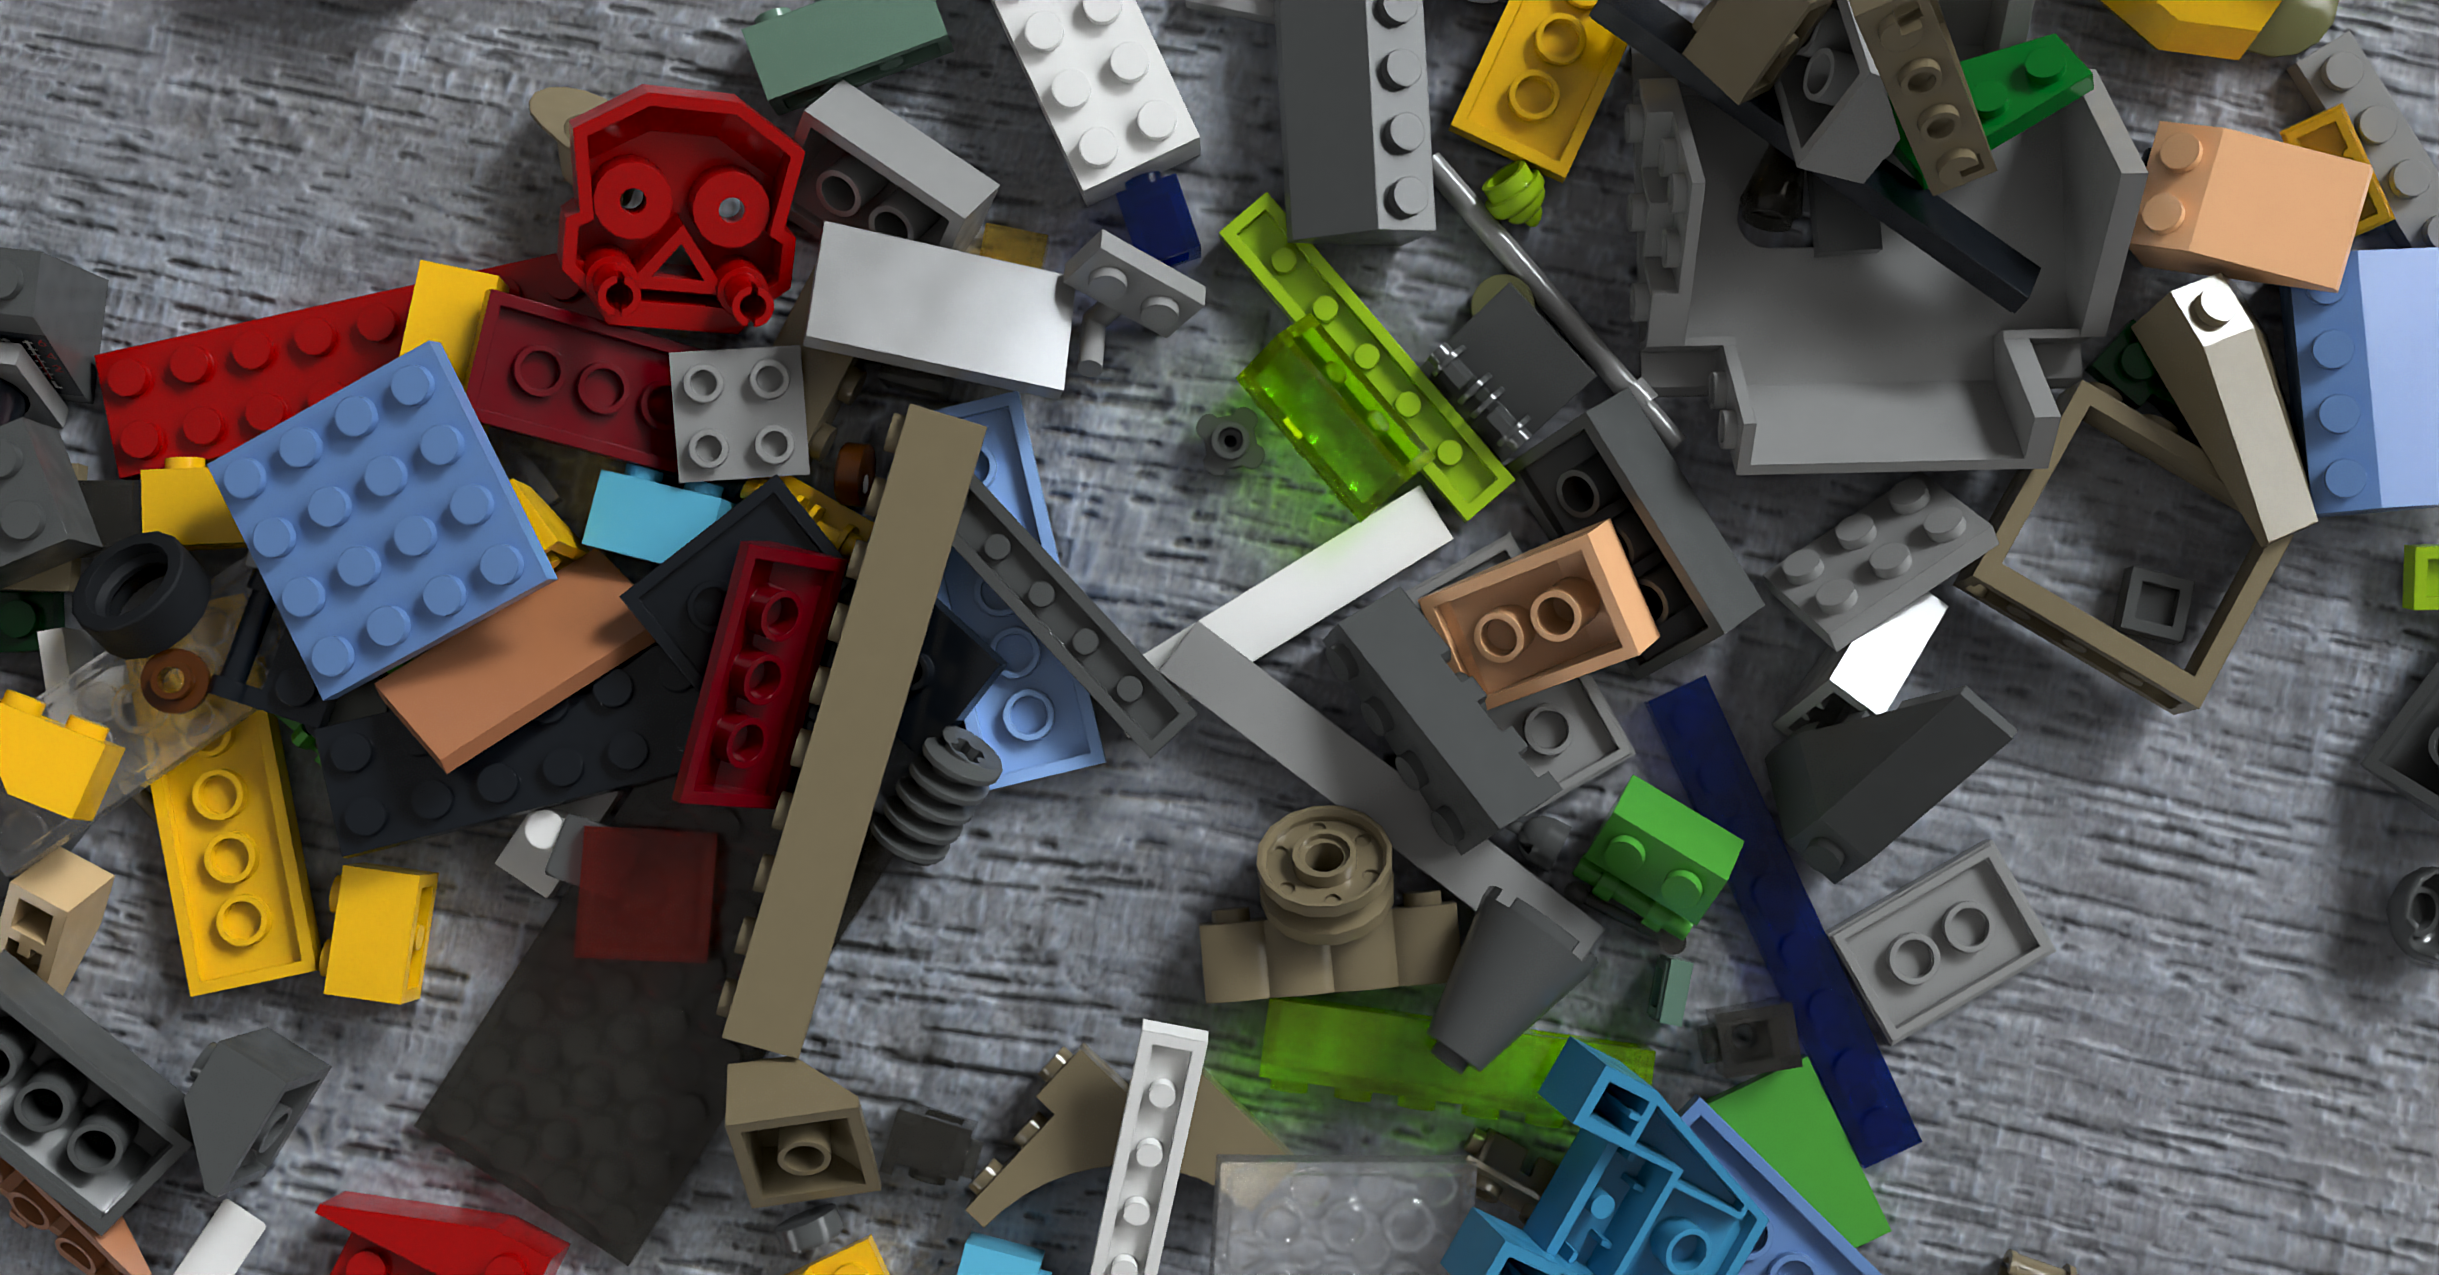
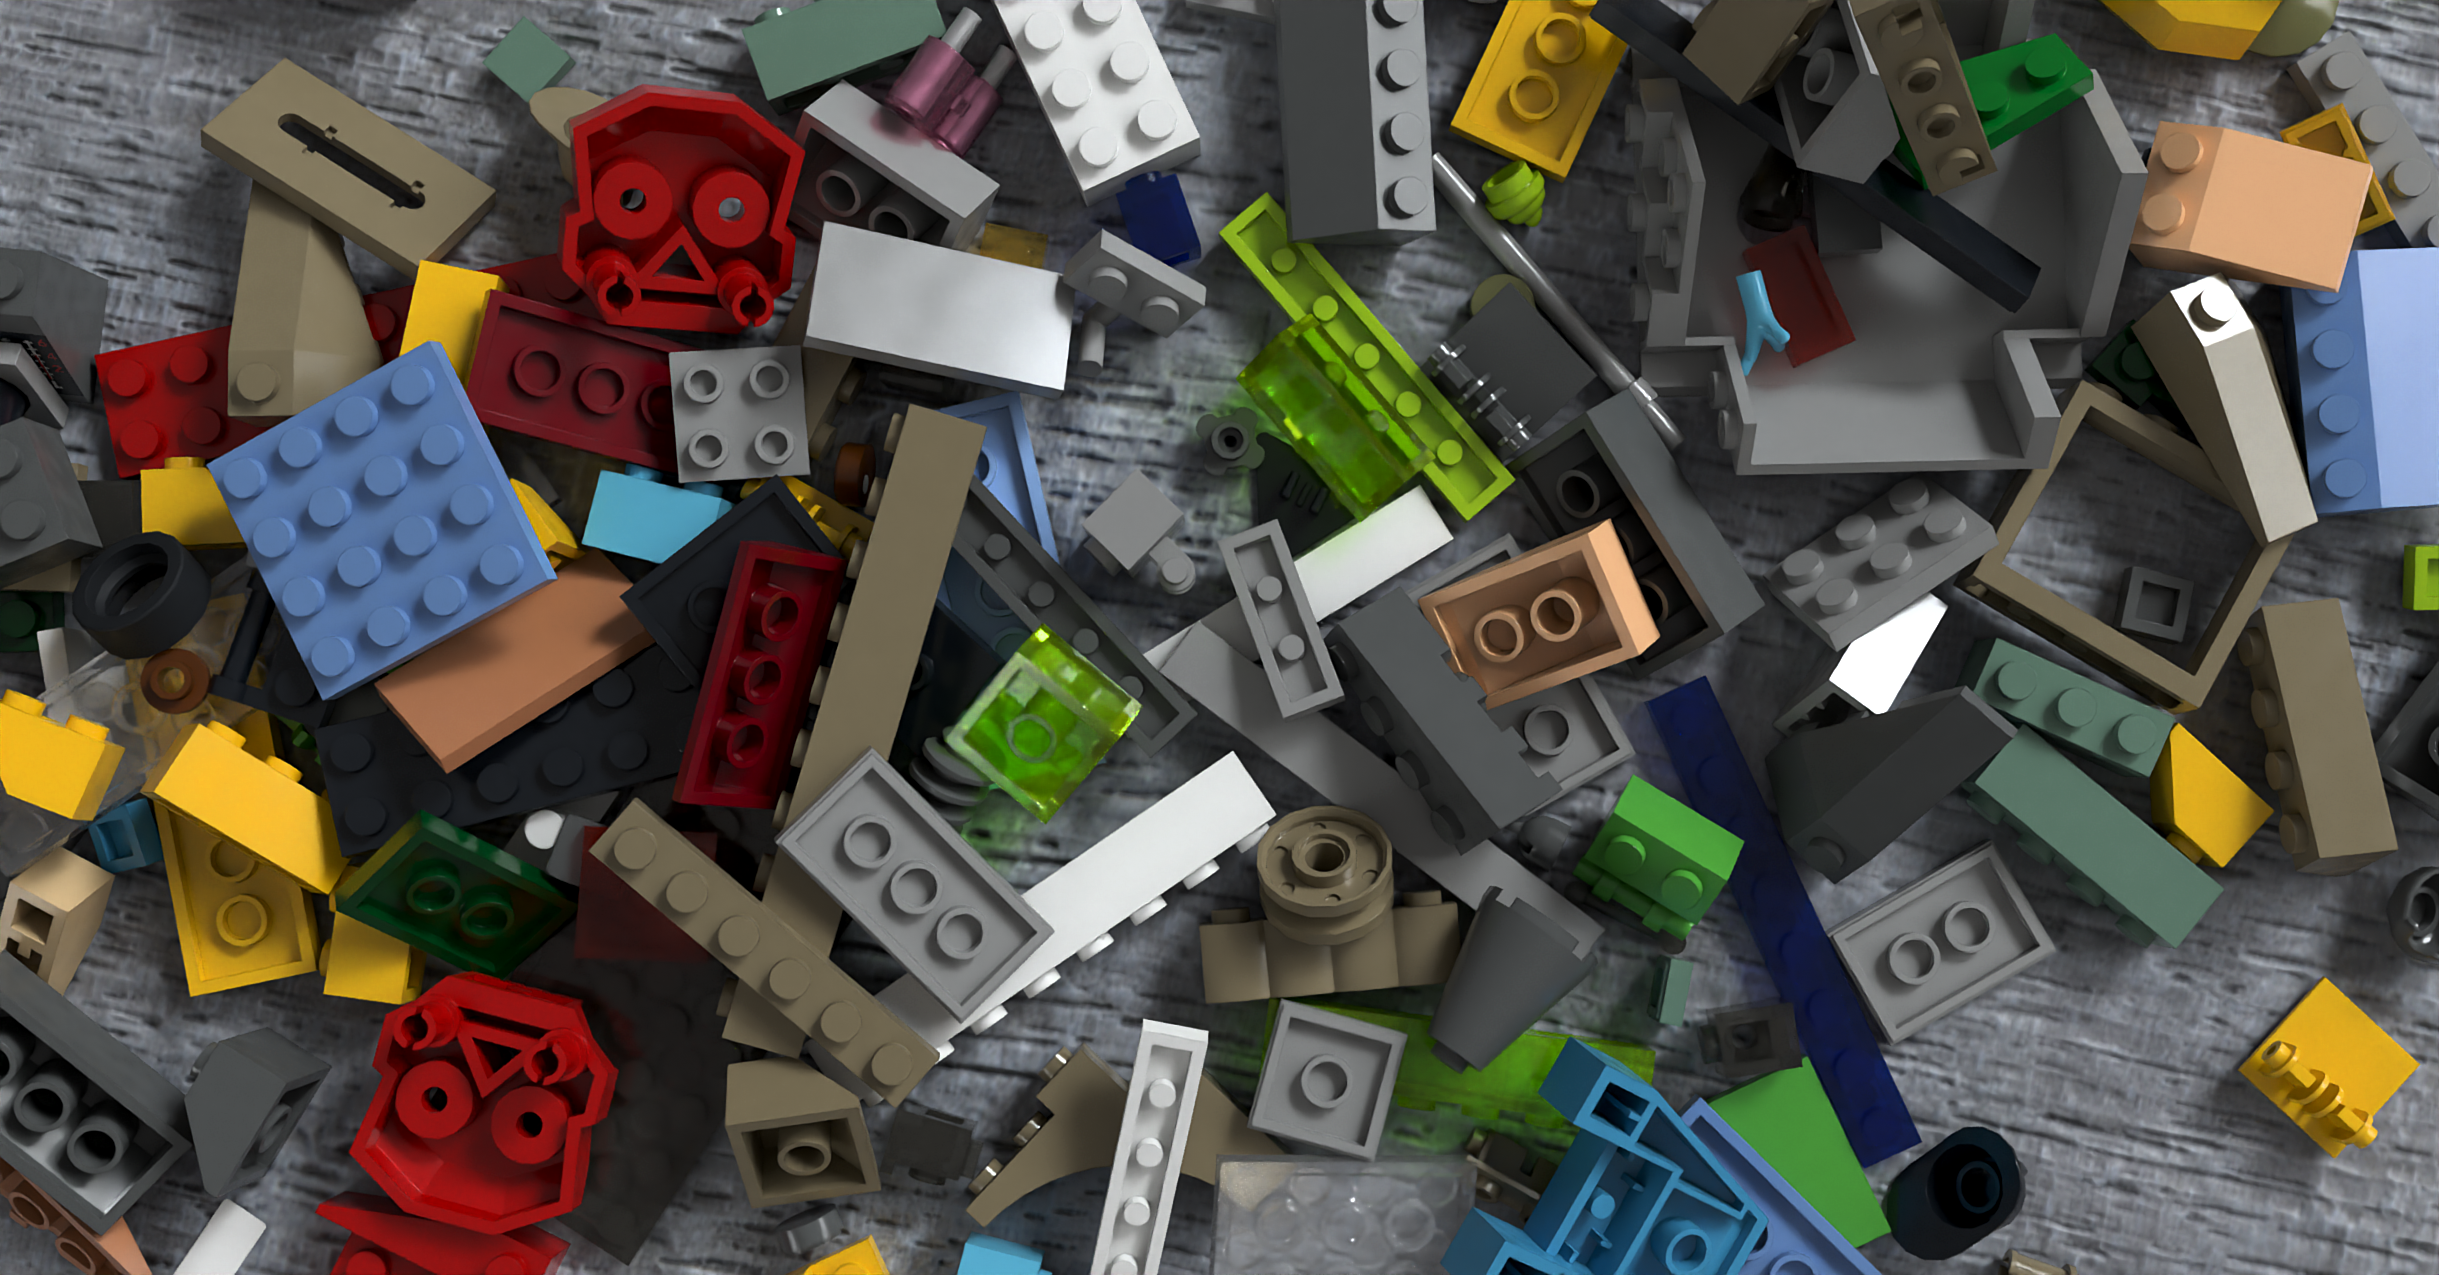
(127, 837): none -> dark azure plate
(250, 804): none -> yellow brick
(251, 140): none -> dark tan piece
(295, 316): none -> dark tan wedge
(457, 897): none -> dark green plate
(475, 1156): none -> red brick
(528, 60): none -> sand green tile
(765, 952): none -> dark tan plate
(914, 884): none -> light grey tile
(942, 92): none -> clear pink piece
(1043, 723): none -> clear neon green brick
(1092, 895): none -> white brick
(1138, 528): none -> light grey brick
(1281, 621): none -> light grey plate
(1295, 496): none -> black piece
(1327, 1080): none -> light grey tile
(1760, 319): none -> medium azure bar
(1800, 295): none -> clear red tile
(1956, 1194): none -> black piece
(2067, 708): none -> sand green brick
(2092, 839): none -> sand green brick
(2202, 802): none -> yellow slope
(2316, 737): none -> dark tan wedge
(2329, 1069): none -> yellow hinge

